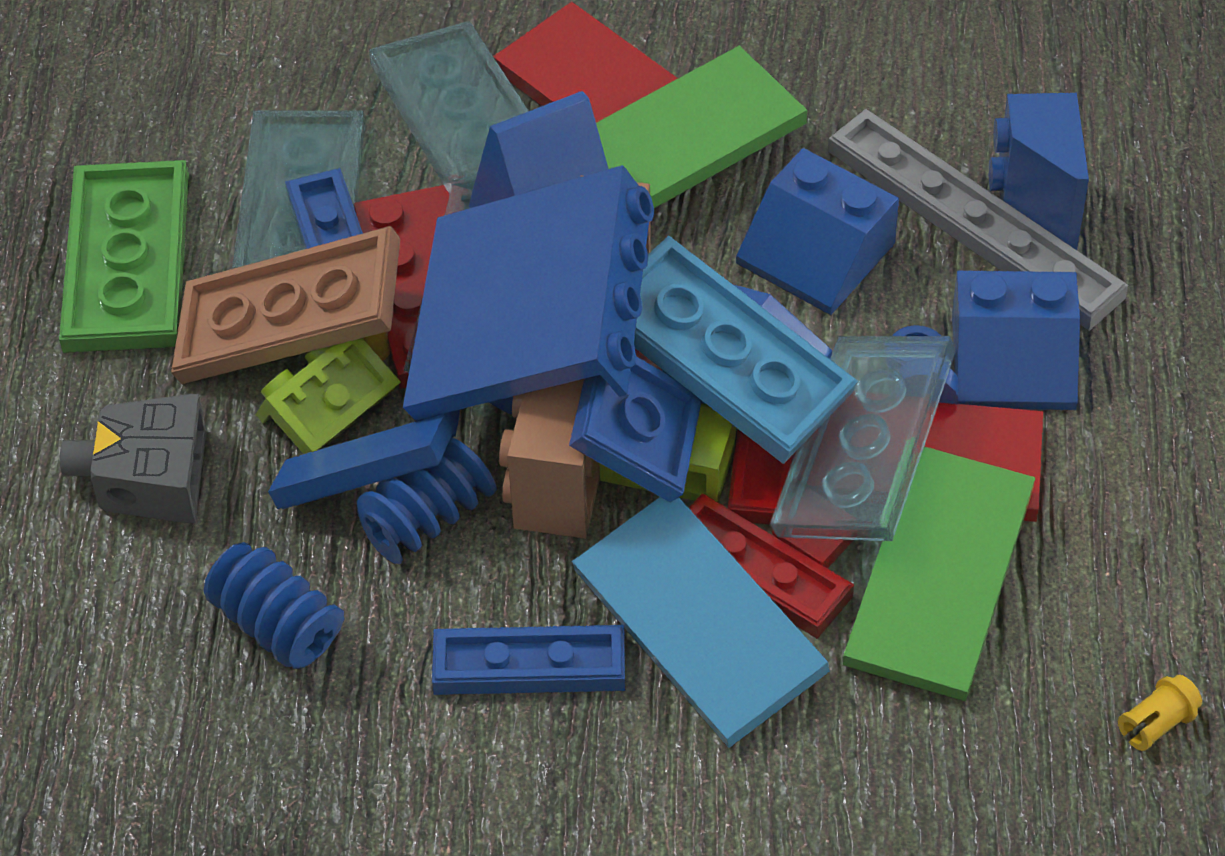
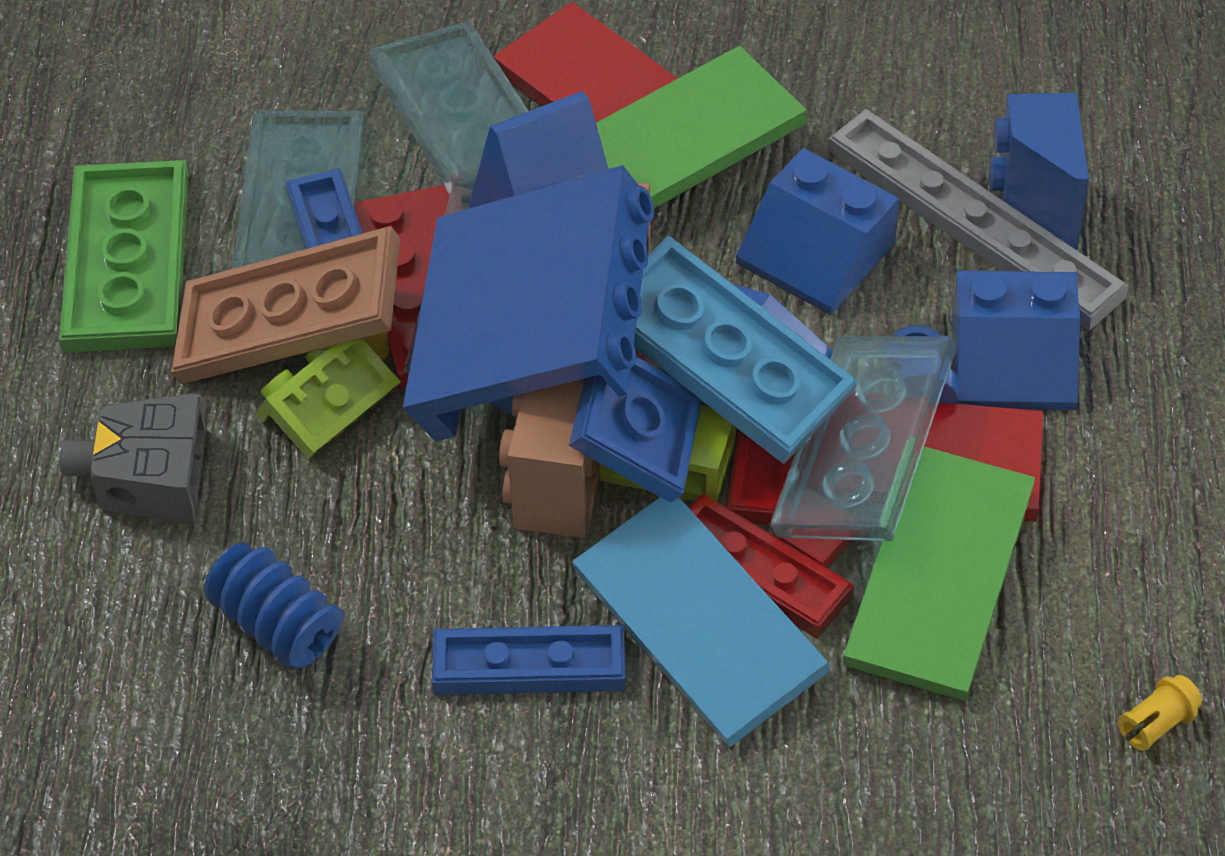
(361, 461): blue tile -> none
(417, 497): blue piece -> none

